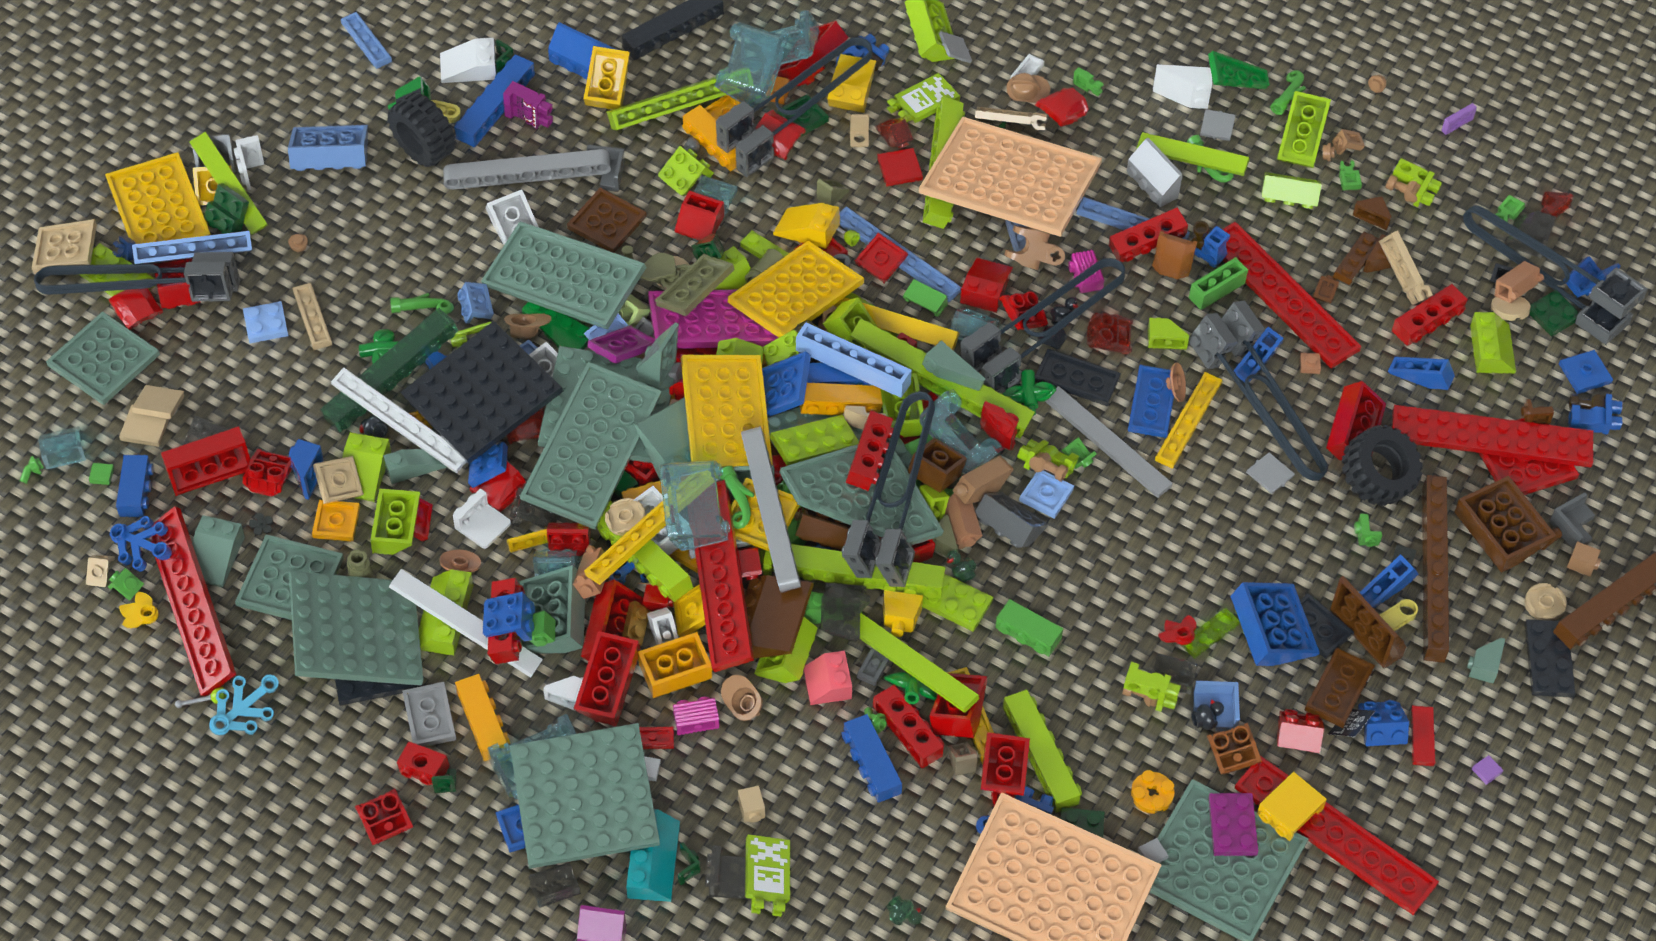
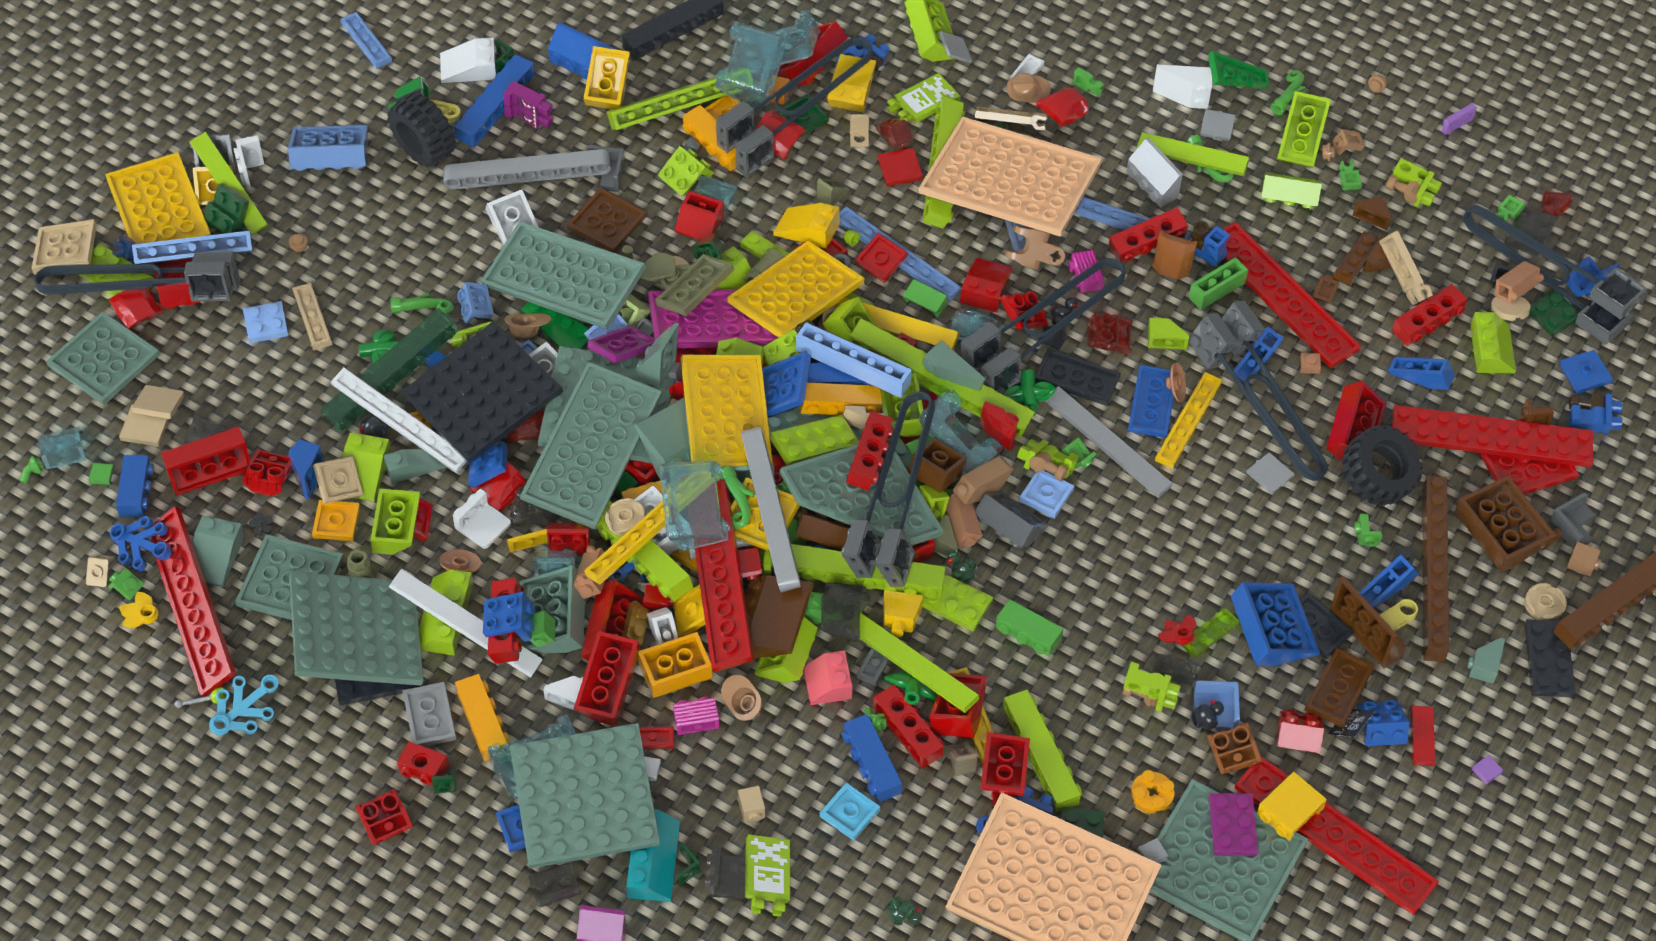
(849, 811): none -> medium azure plate

